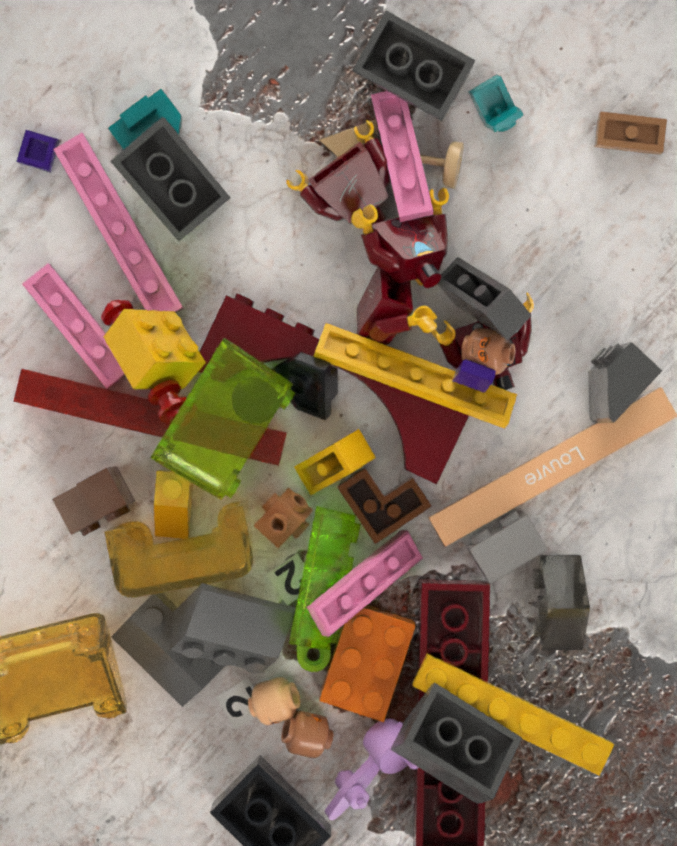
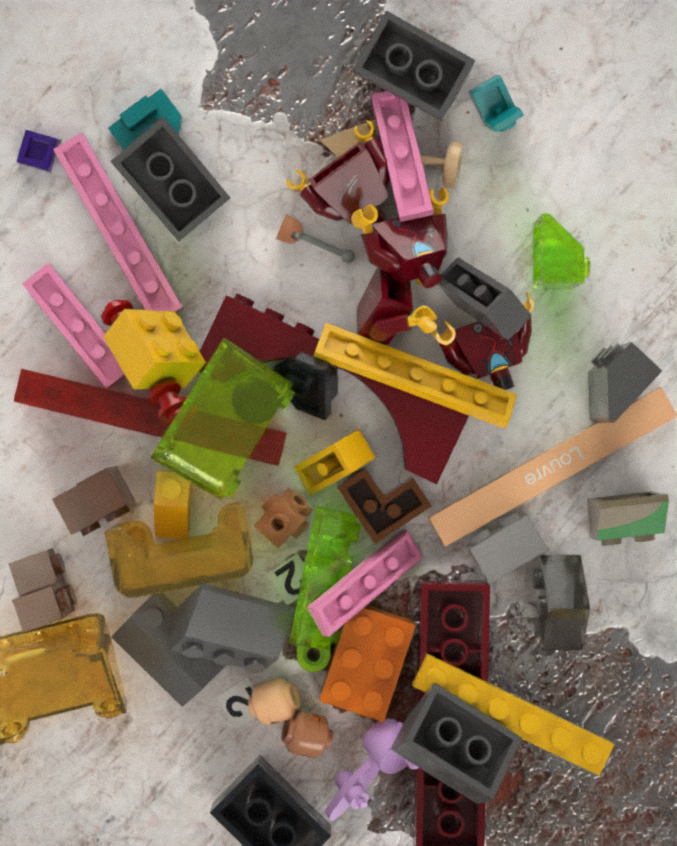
(41, 590): none -> brick
(292, 231): none -> hinge
(474, 375): dark purple tile -> none
(488, 349): nougat head -> none
(557, 257): none -> clear neon green slope
(627, 516): none -> dark tan slope
(630, 133): medium nougat plate -> none

